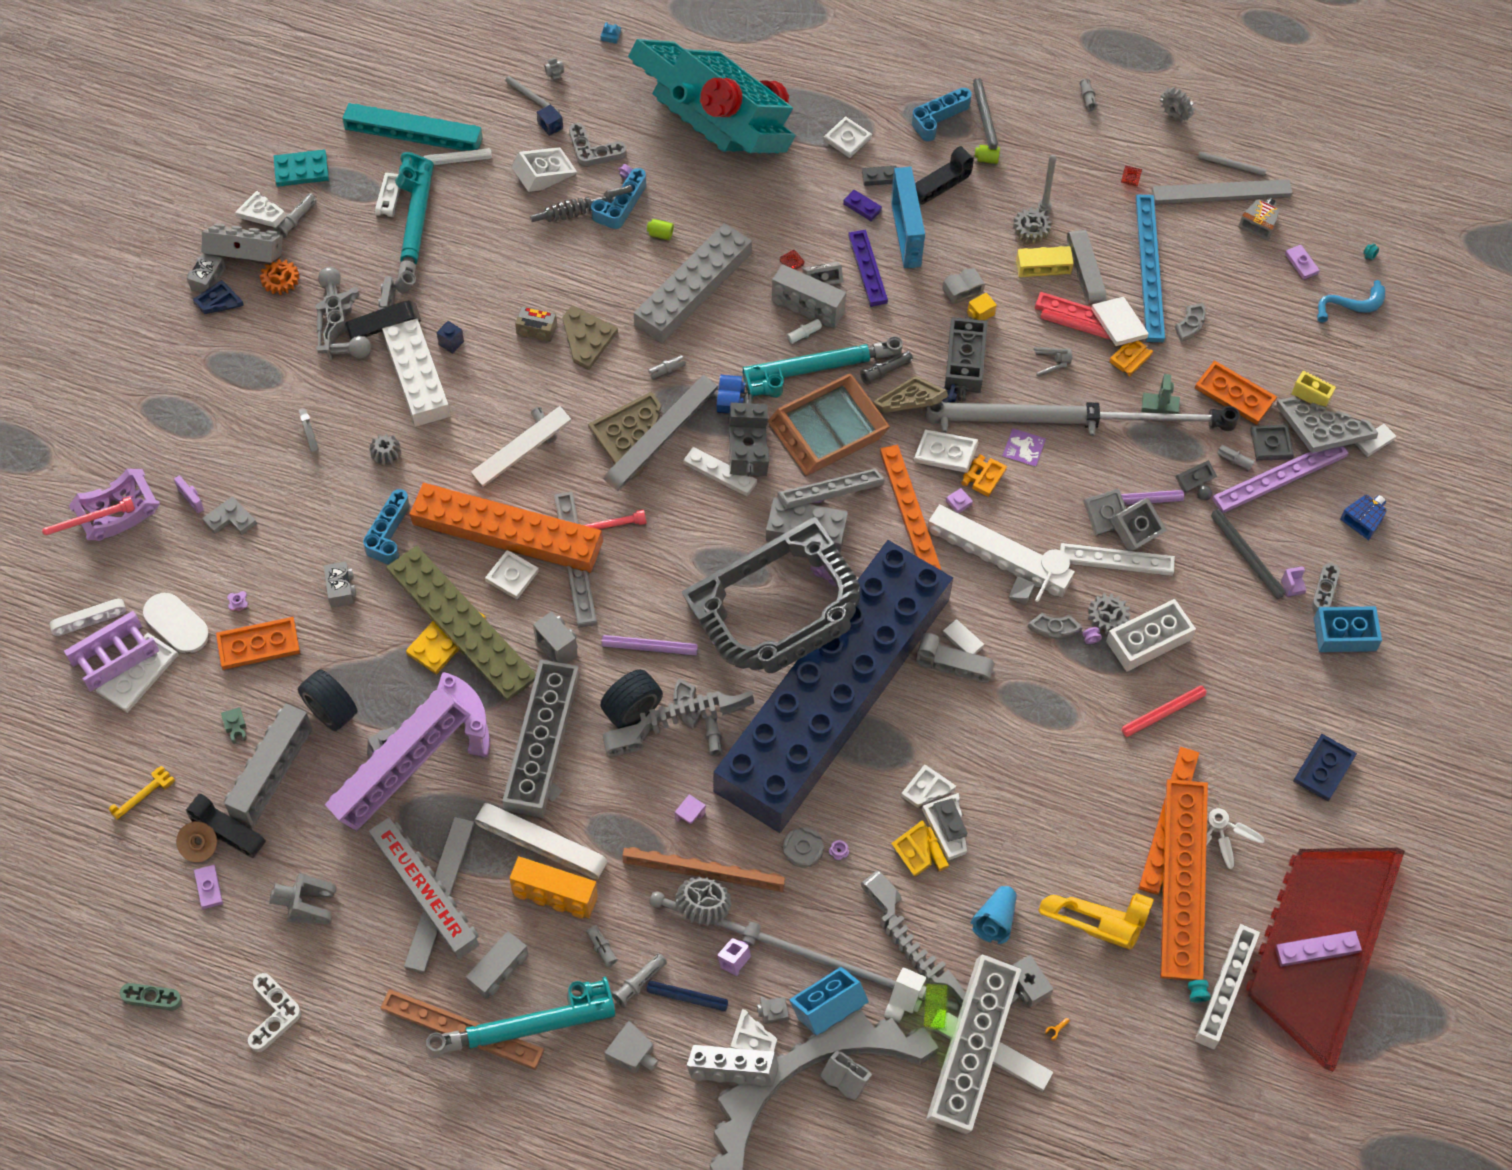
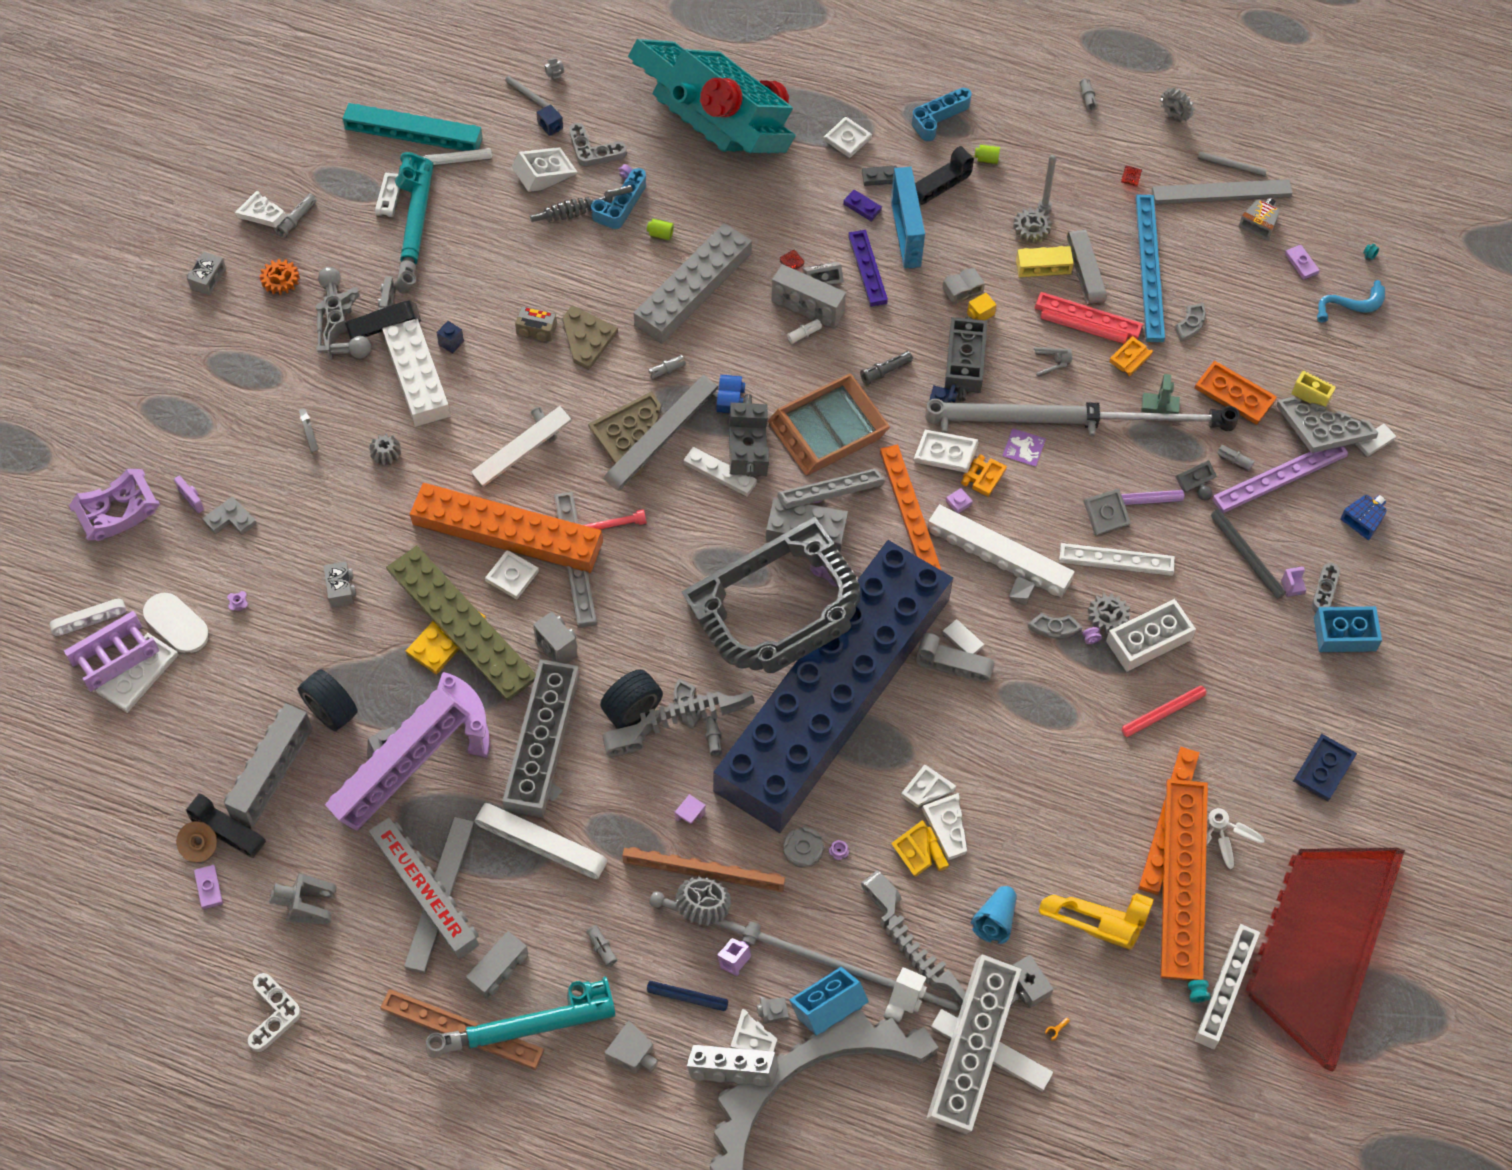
(125, 505): coral piece -> none
(137, 988): sand green beam -> none
(160, 779): yellow hinge -> none
(217, 298): dark blue wing -> none
(234, 722): sand green plate -> none
(242, 243): light grey brick -> none
(257, 643): orange plate -> none
(301, 168): teal plate -> none
(398, 506): dark azure beam -> none
(553, 888): light orange brick -> none
(610, 33): dark azure tile -> none
(633, 985): light grey pin -> none
(649, 645): lavender axle -> none
(762, 377): teal piece -> none
(845, 1075): light grey brick -> none
(910, 395): dark tan plate -> none
(936, 1007): clear neon green brick -> none
(950, 820): dark grey plate -> none
(985, 114): dark grey axle -> none
(1055, 563): white piece -> none
(1119, 321): white tile -> none
(1138, 524): light grey brick -> none
(1272, 442): dark grey tile -> none
(1318, 948): lavender plate -> none

